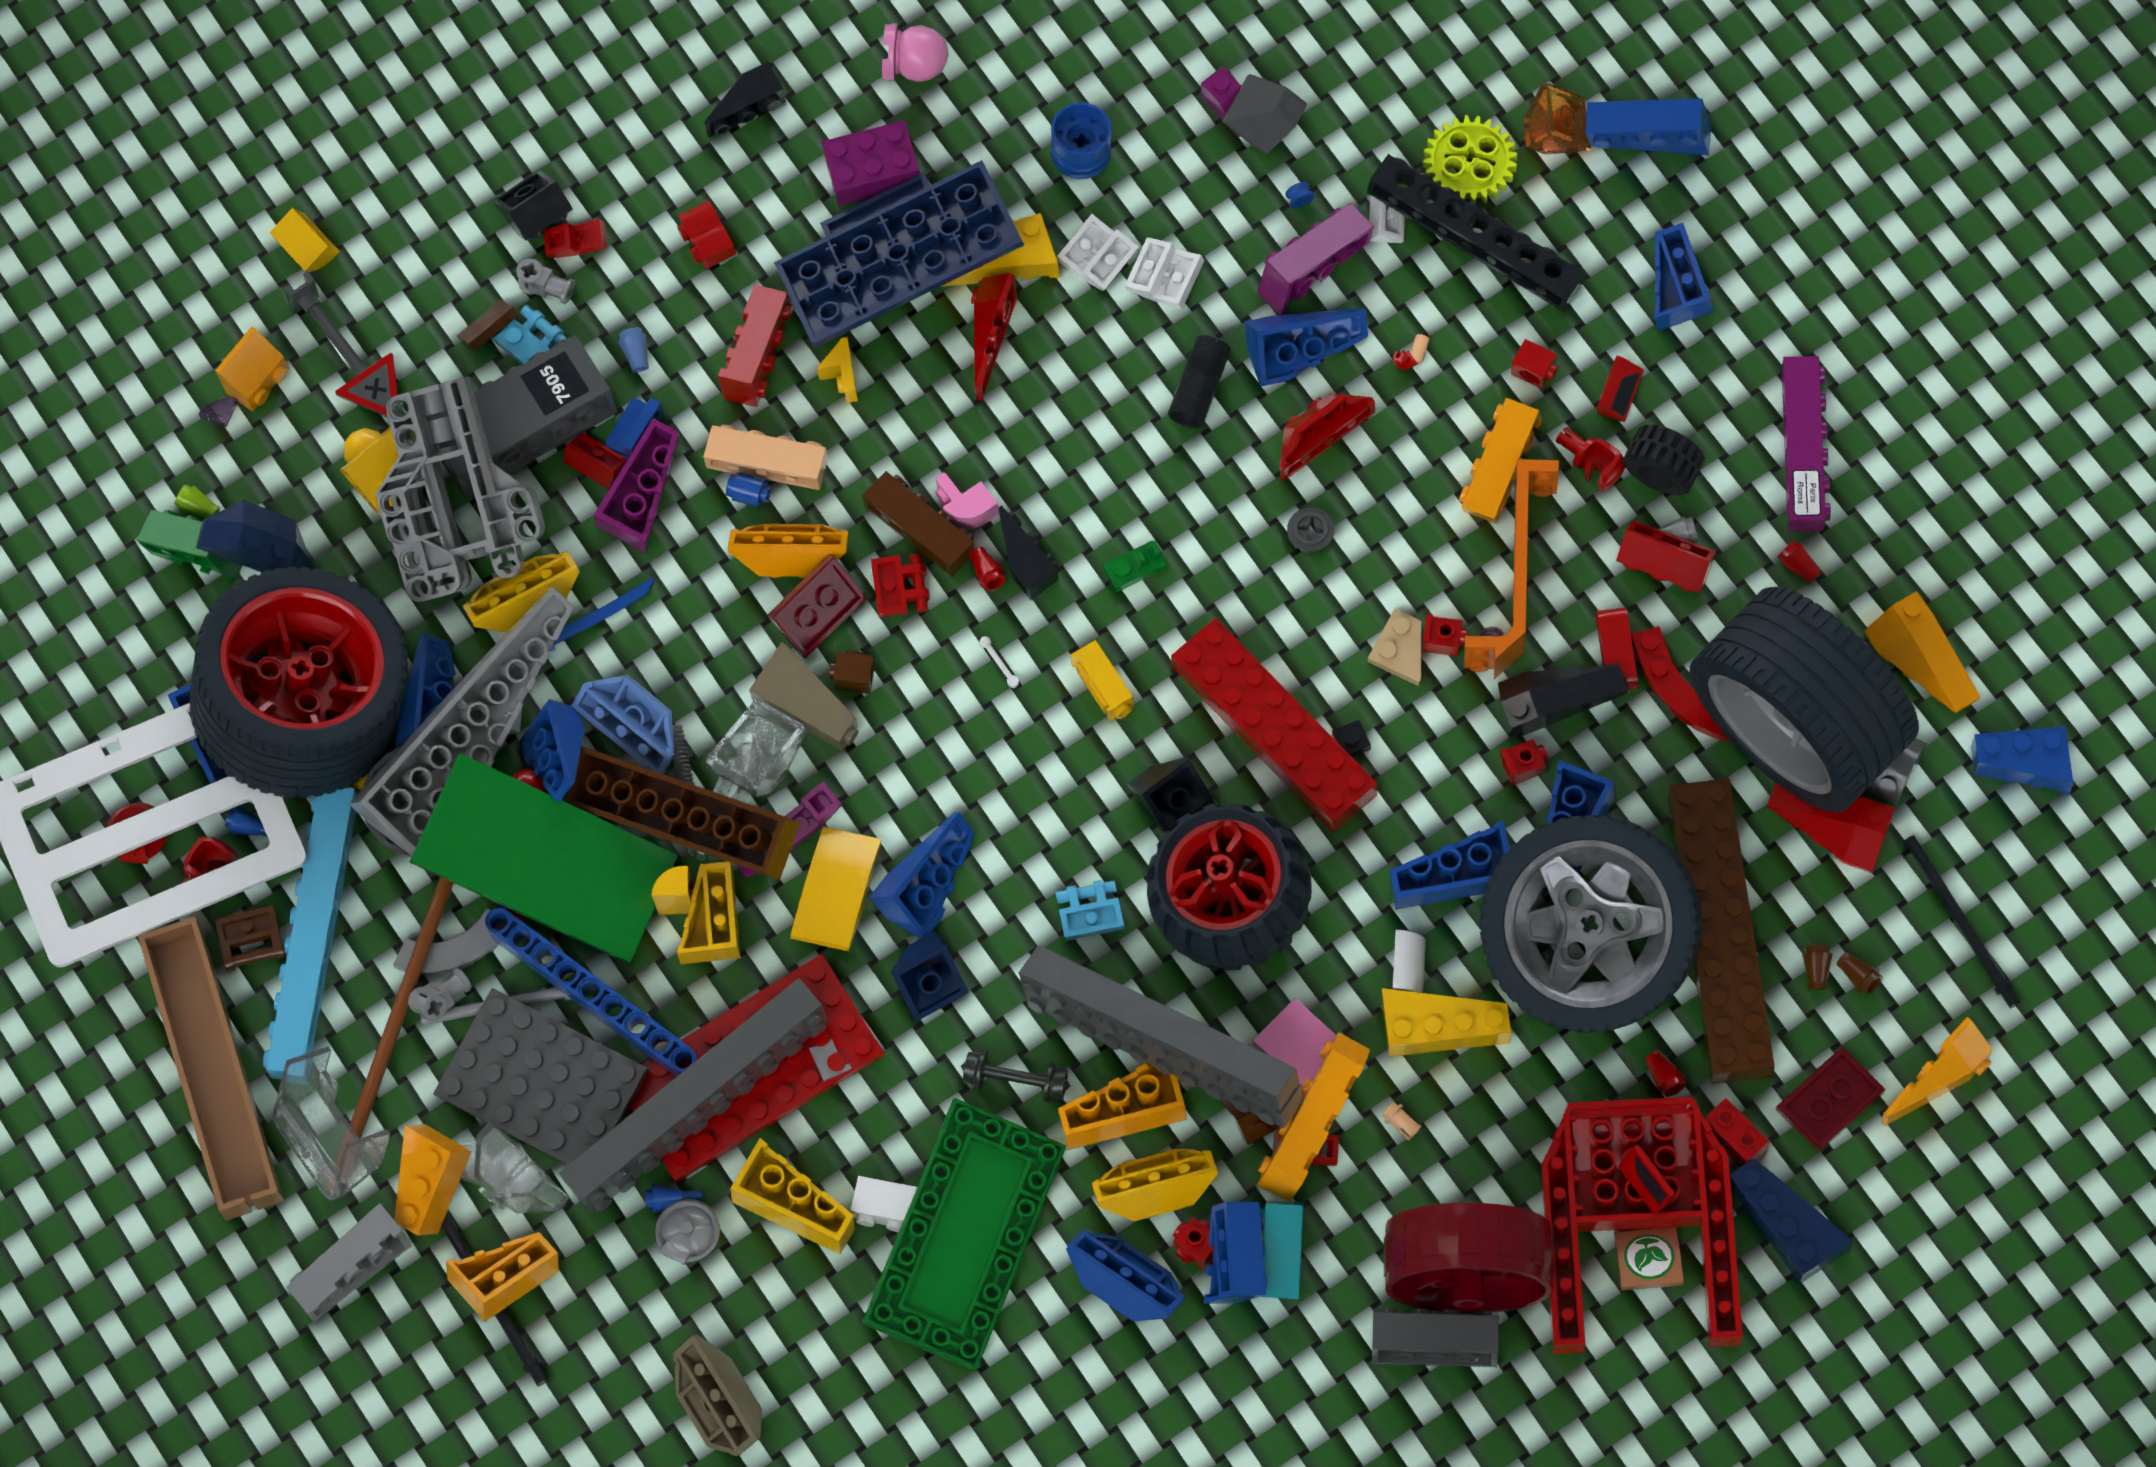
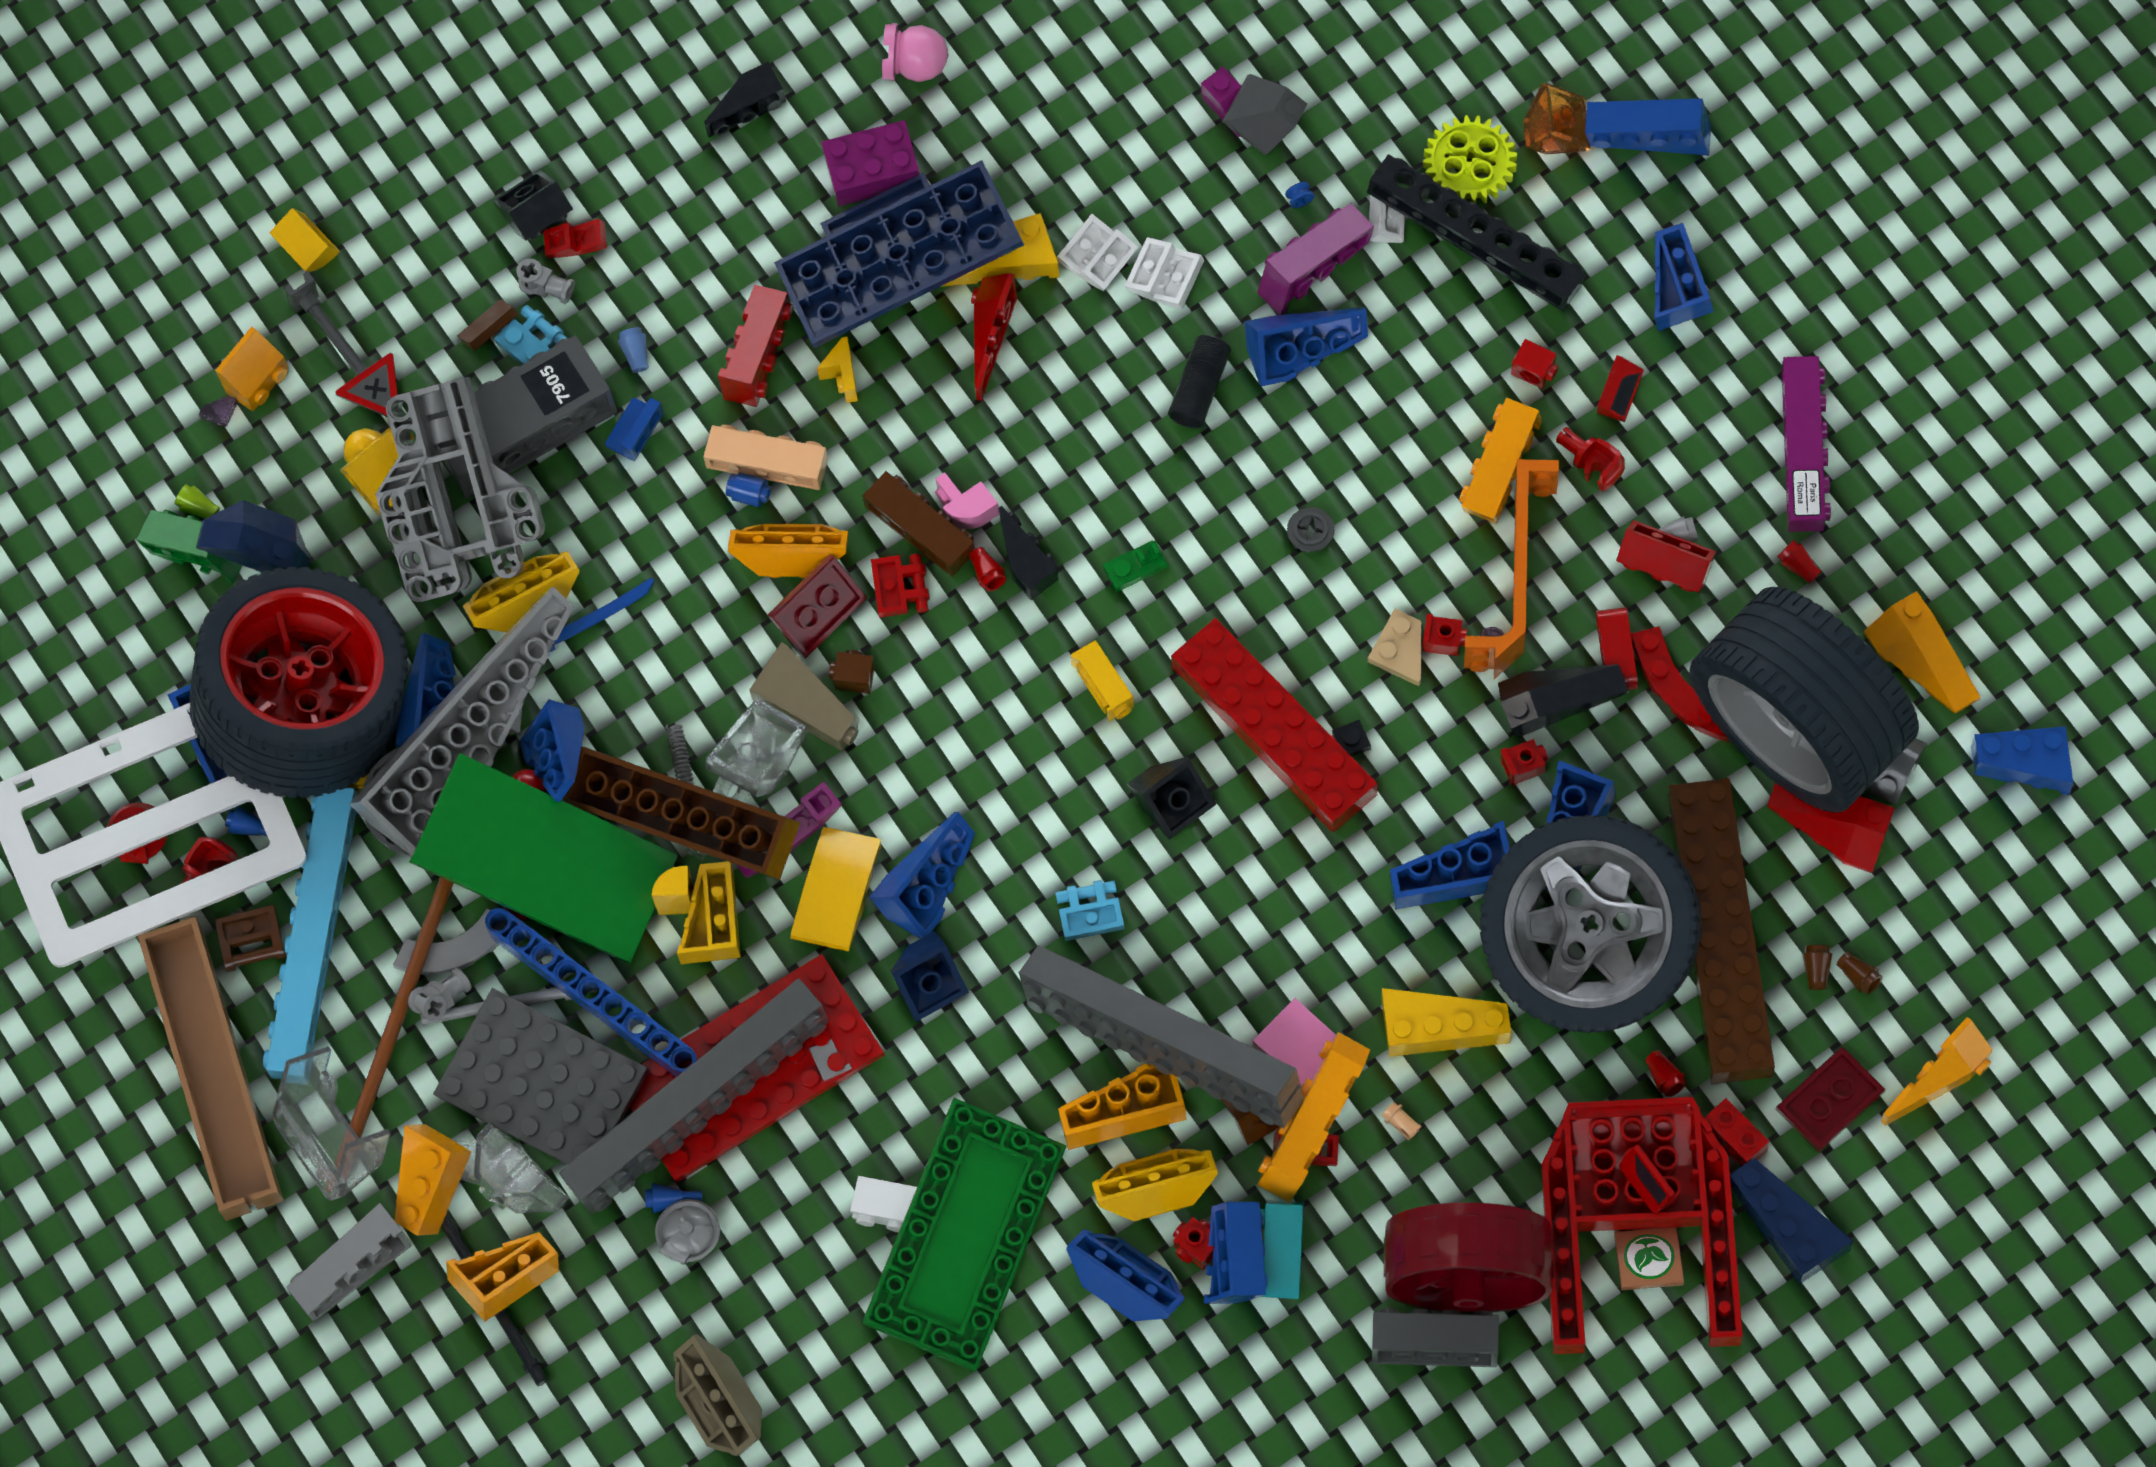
(594, 459): red slope -> none
(629, 719): medium blue wedge -> none
(638, 490): magenta wedge -> none
(706, 234): red brick -> none
(790, 1199): yellow wedge -> none
(976, 1068): pearl dark grey piece -> none
(1012, 680): white hinge -> none
(1083, 127): blue wheel -> none
(1217, 844): wheel -> none
(1320, 428): red wedge -> none
(1409, 961): white brick -> none
(1413, 357): arm -> none
(1664, 459): black tyre -> none
(2002, 985): black bar -> none

